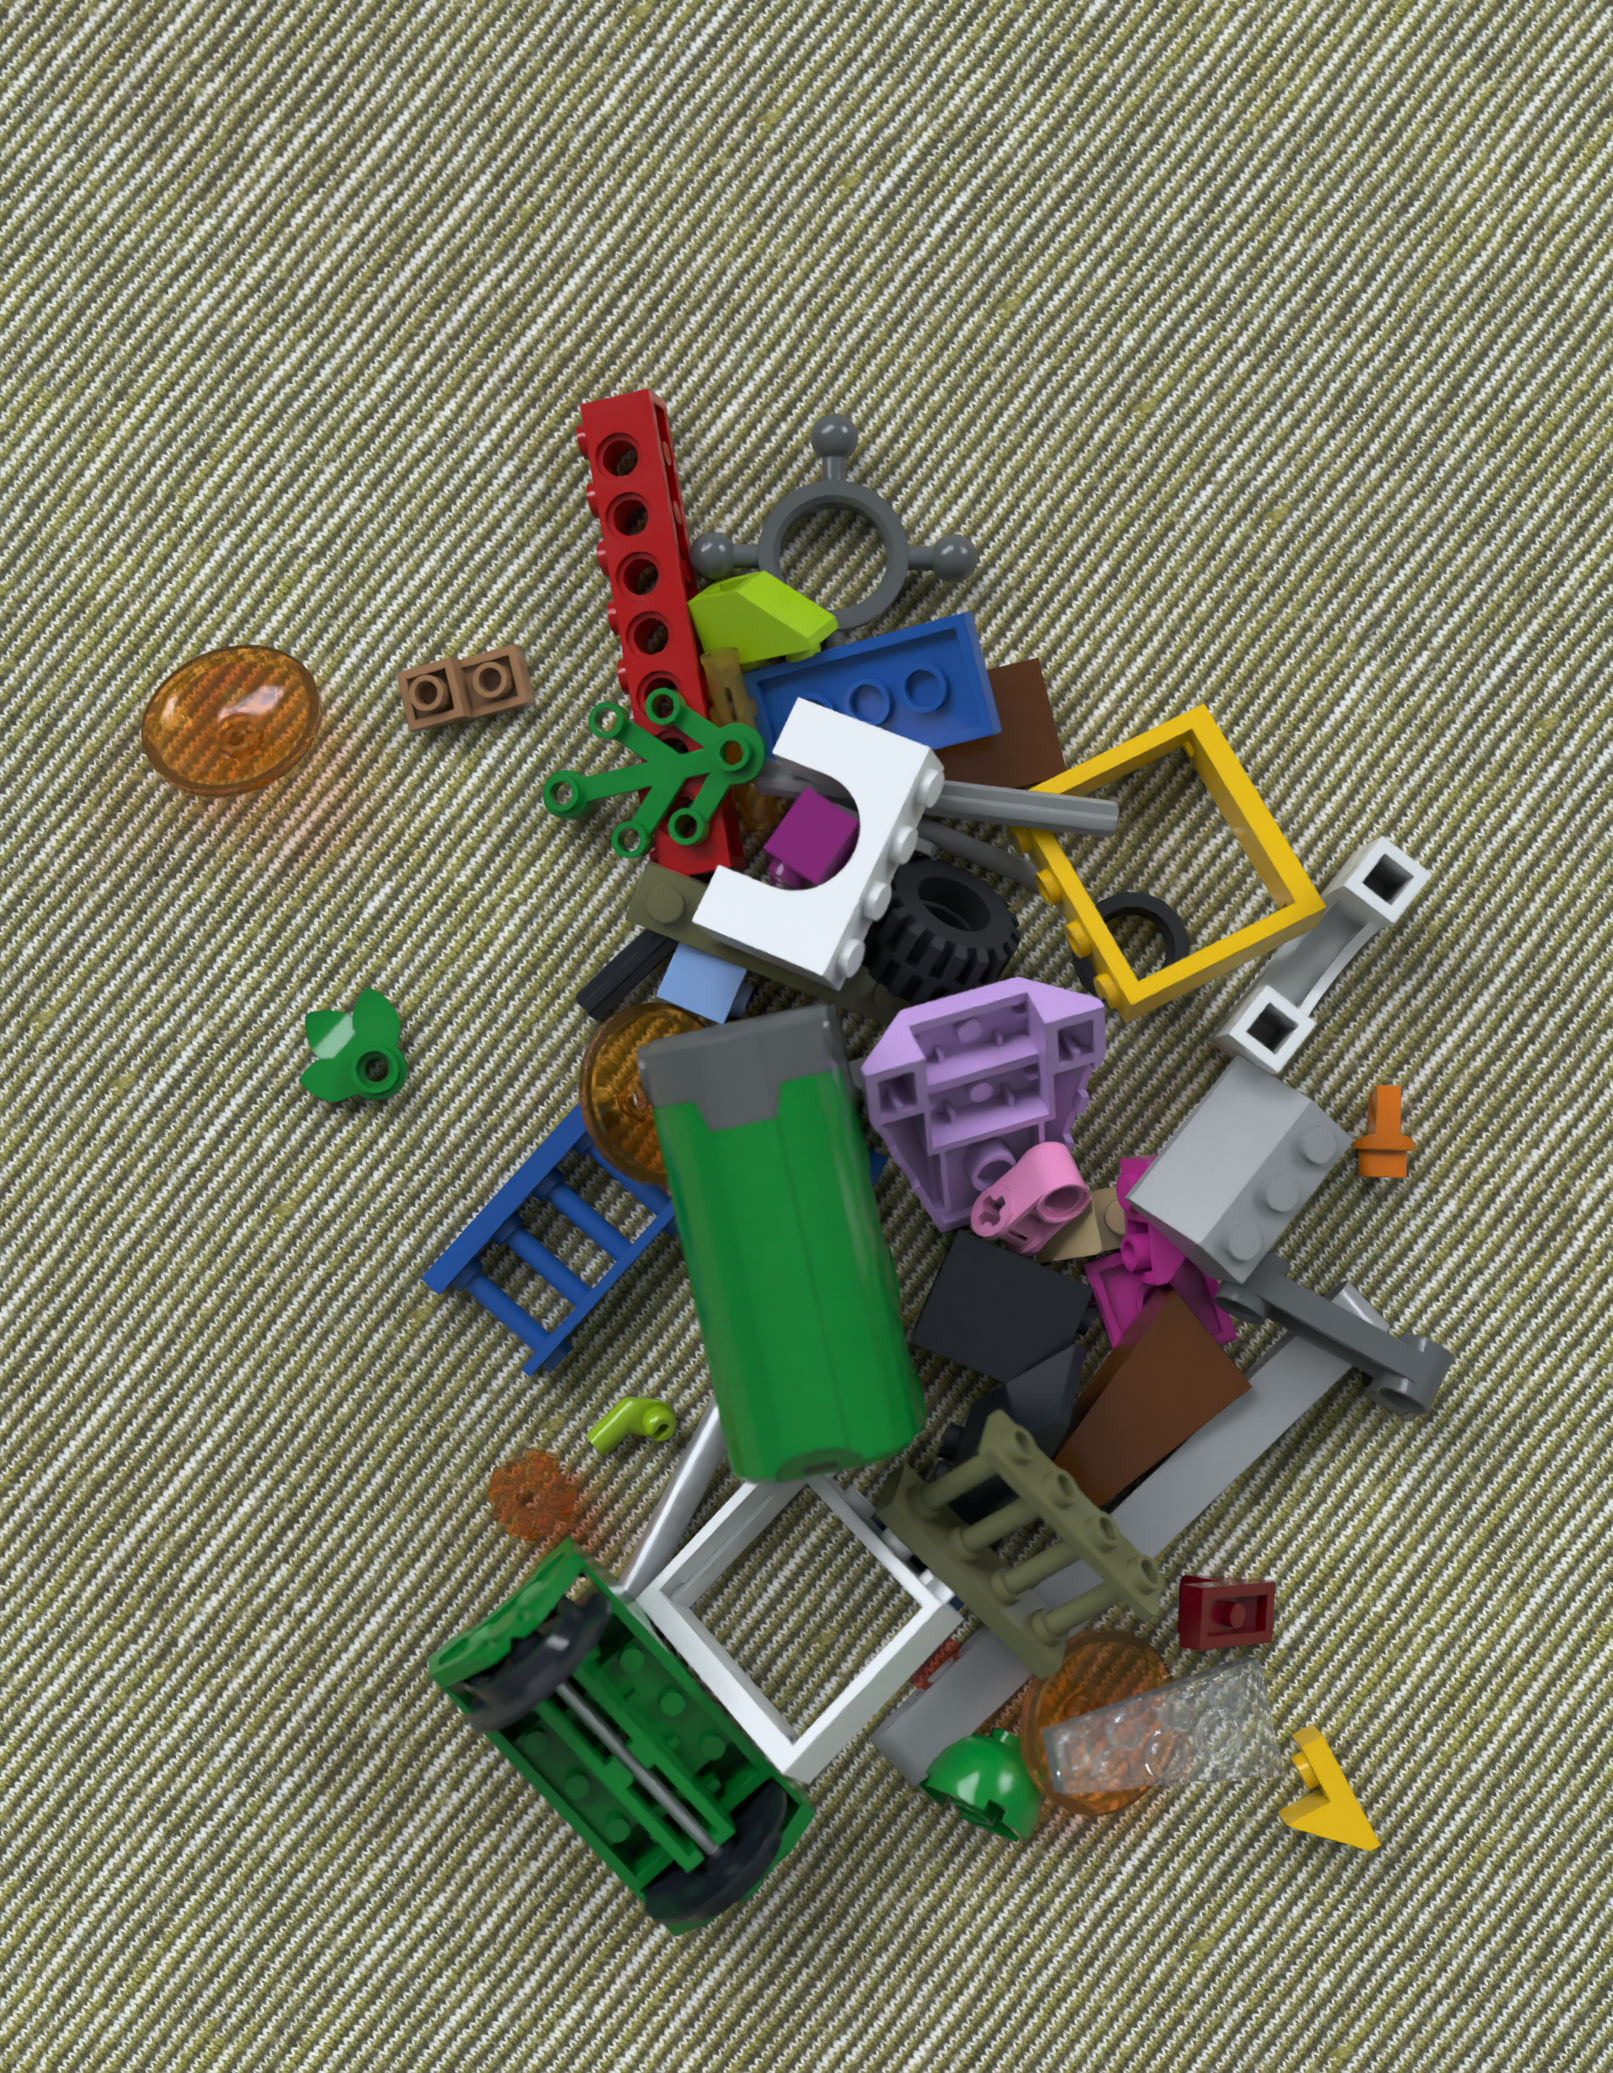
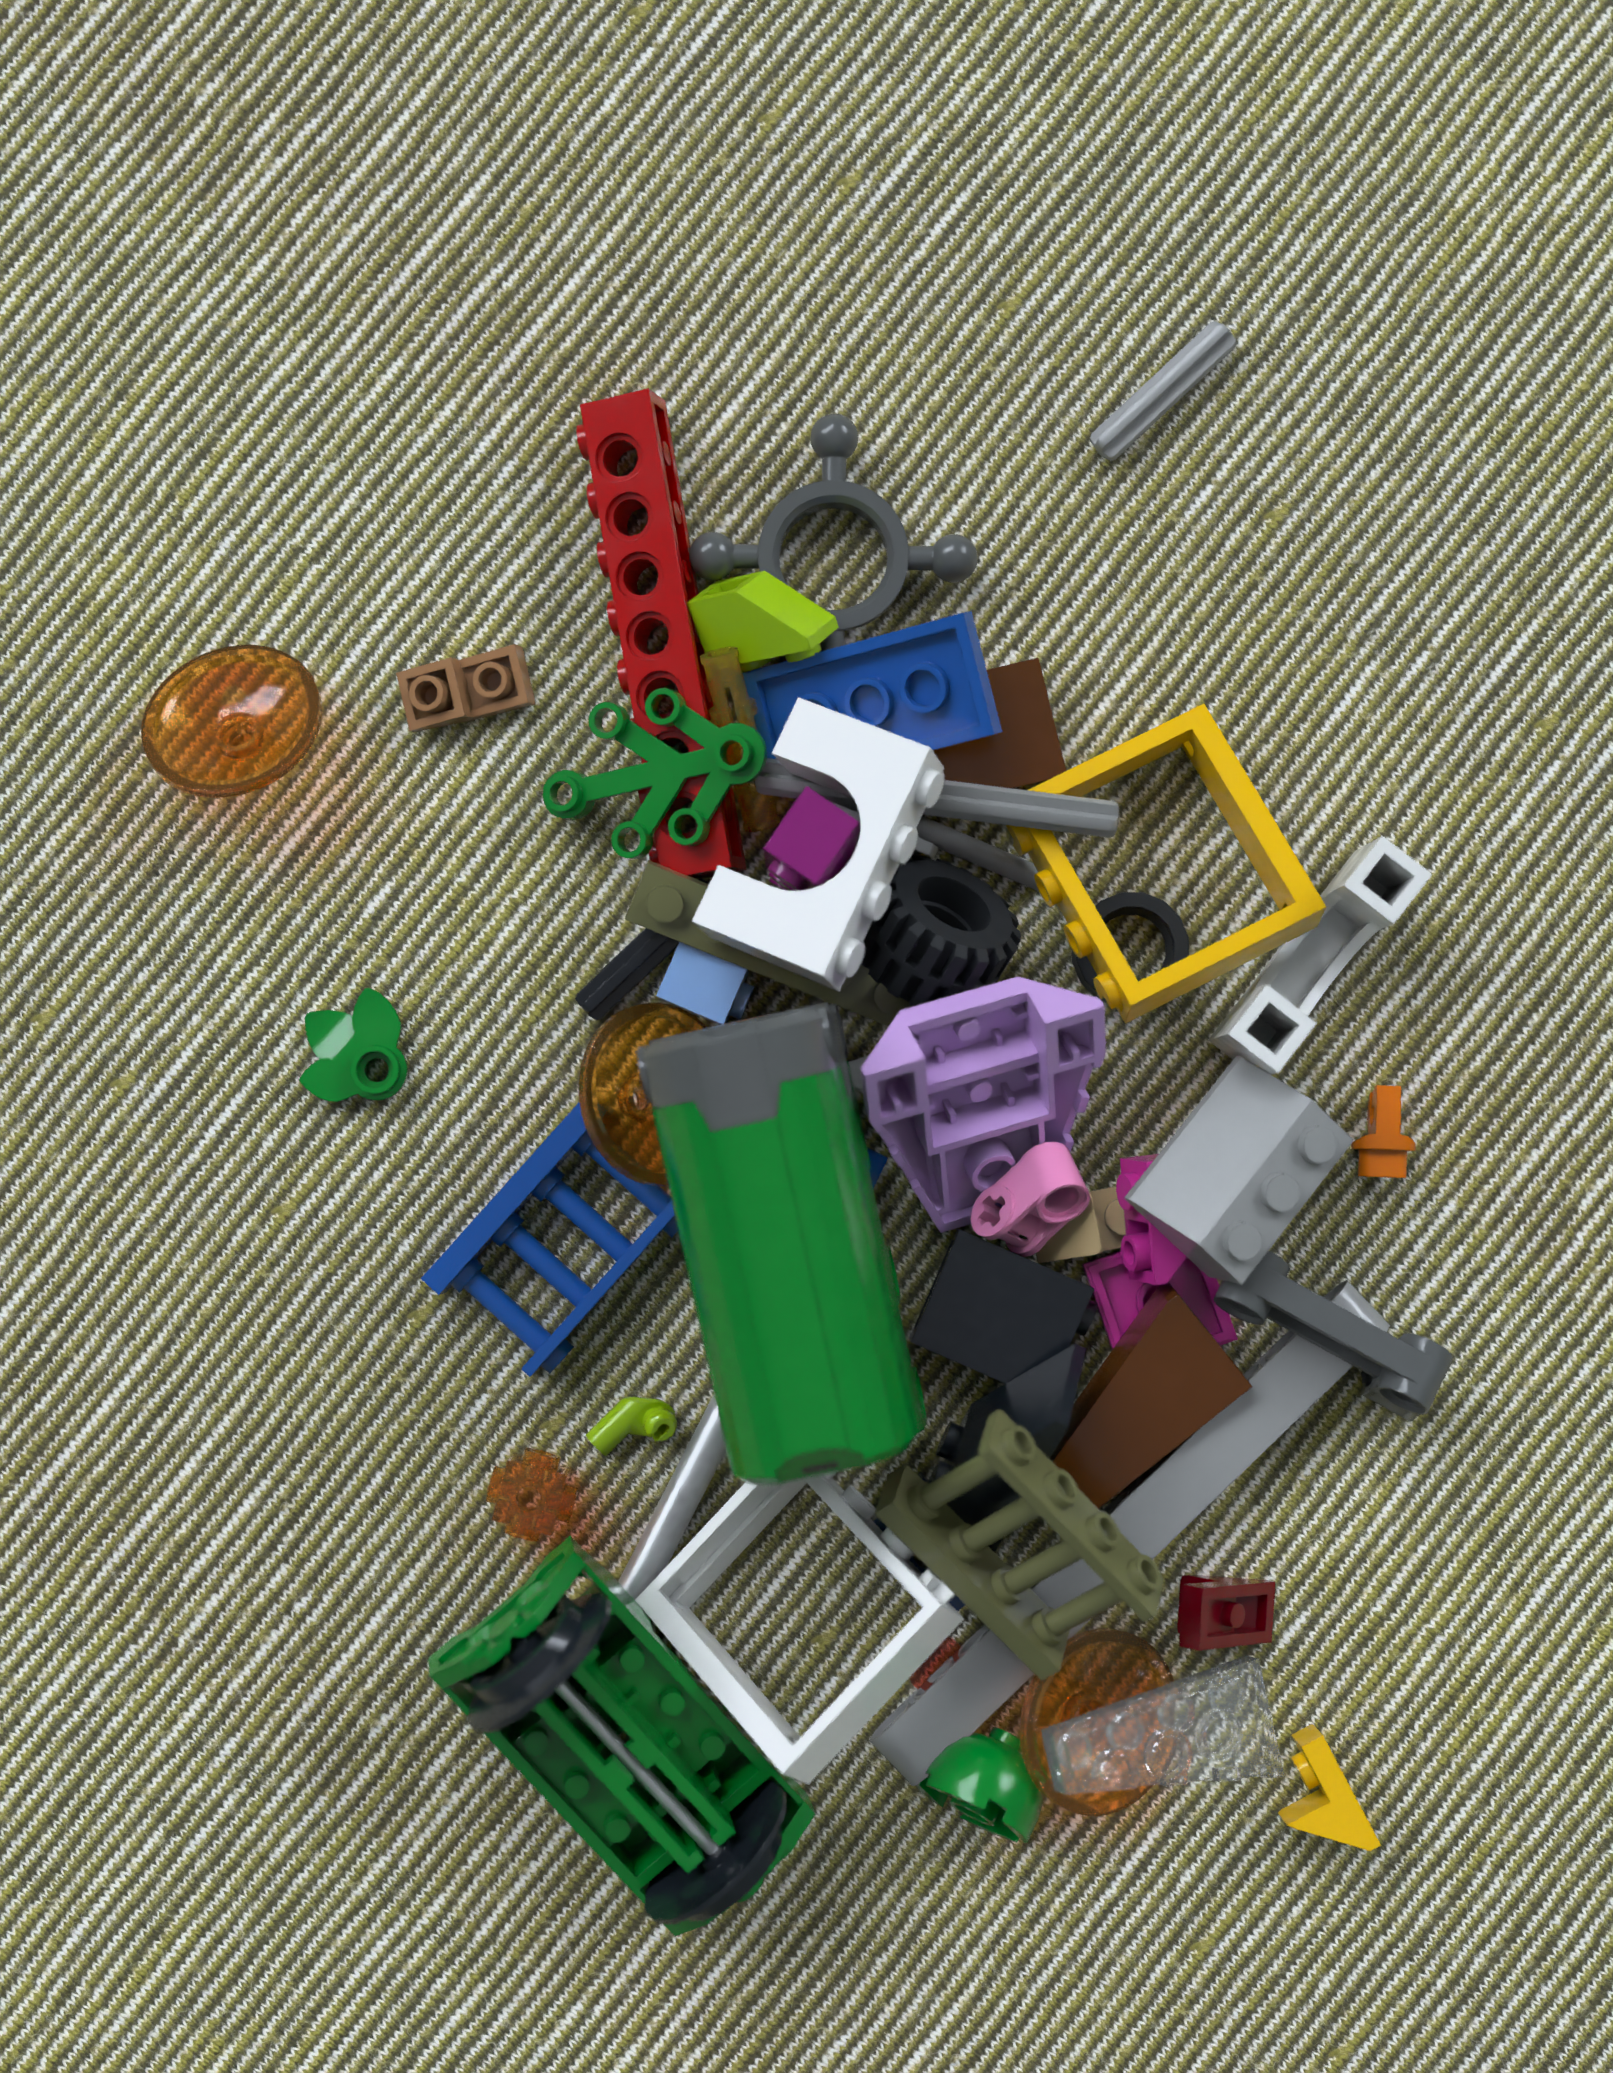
(1163, 390): none -> light grey axle

